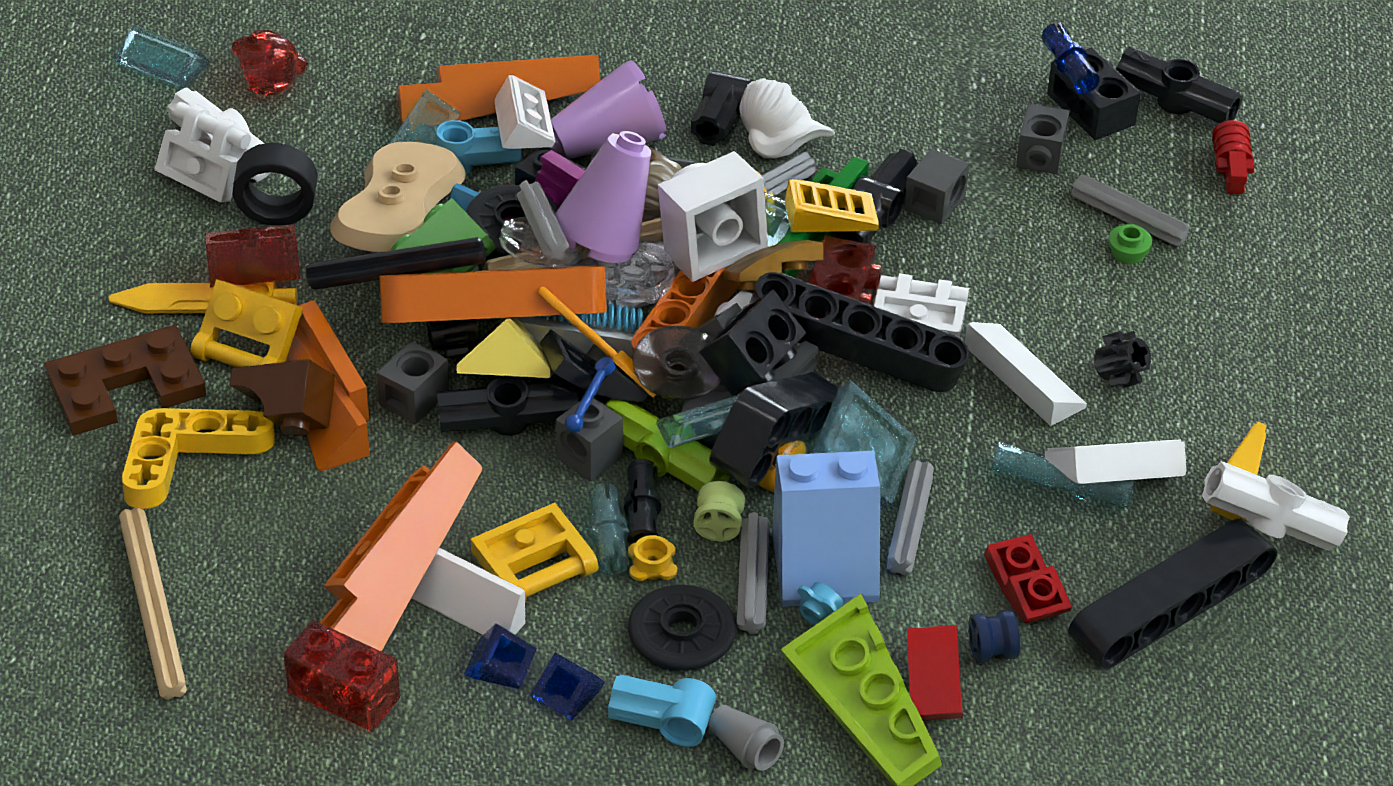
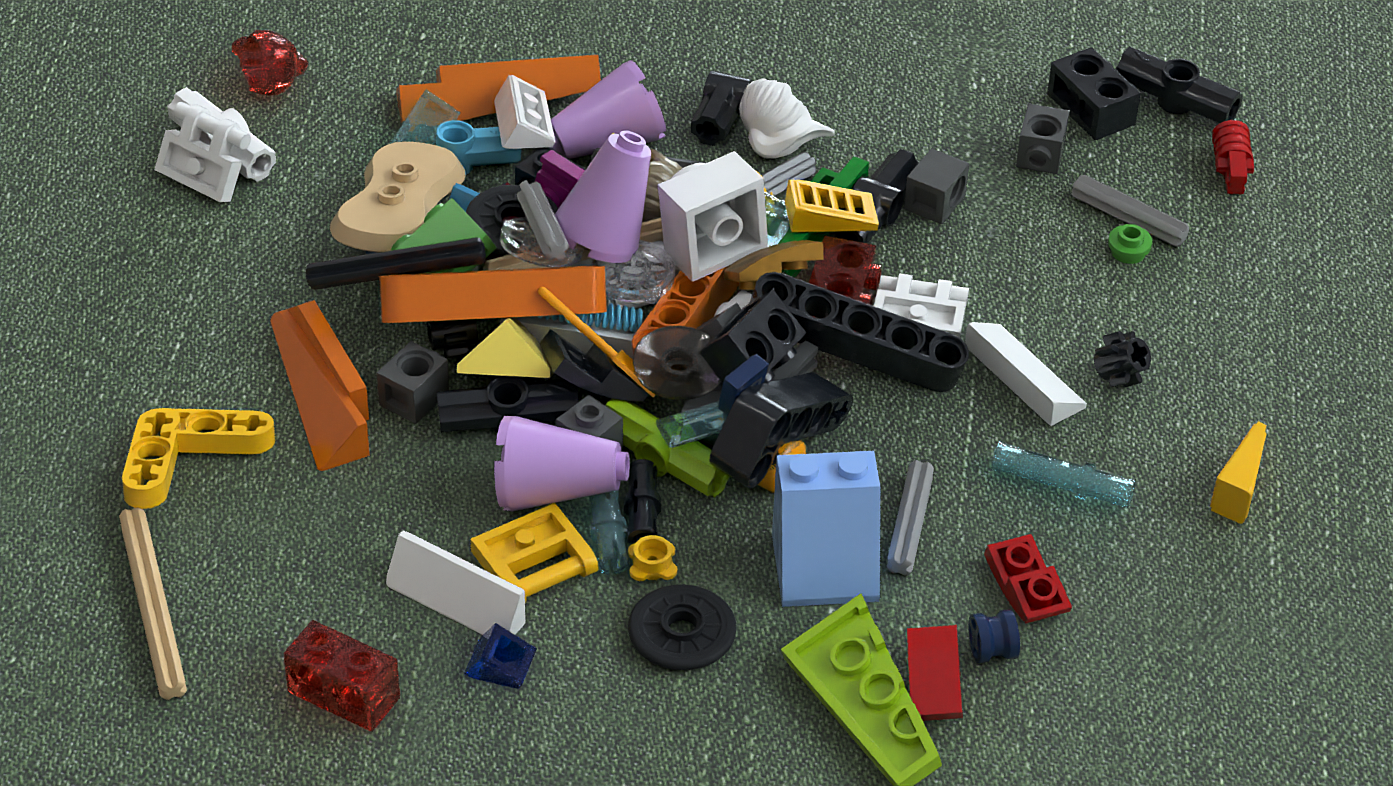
(85, 377): reddish brown plate -> none
(161, 57): clear light blue slope -> none
(186, 297): yellow piece -> none
(249, 316): yellow plate -> none
(253, 255): clear red brick -> none
(276, 159): black tyre -> none
(293, 393): reddish brown arch -> none
(398, 548): wedge -> none
(553, 464): none -> lavender cone
(566, 687): clear blue slope -> none
(603, 367): blue hinge -> none
(676, 710): medium azure piece -> none
(719, 511): yellowish green wheel -> none
(747, 374): none -> dark blue tile
(747, 737): light grey cone -> none
(753, 573): light grey axle -> none
(818, 602): medium azure plate -> none
(863, 425): clear light blue plate -> none
(1070, 58): clear blue pin -> none
(1120, 461): white slope -> none
(1172, 593): black beam -> none
(1275, 506): white piece -> none

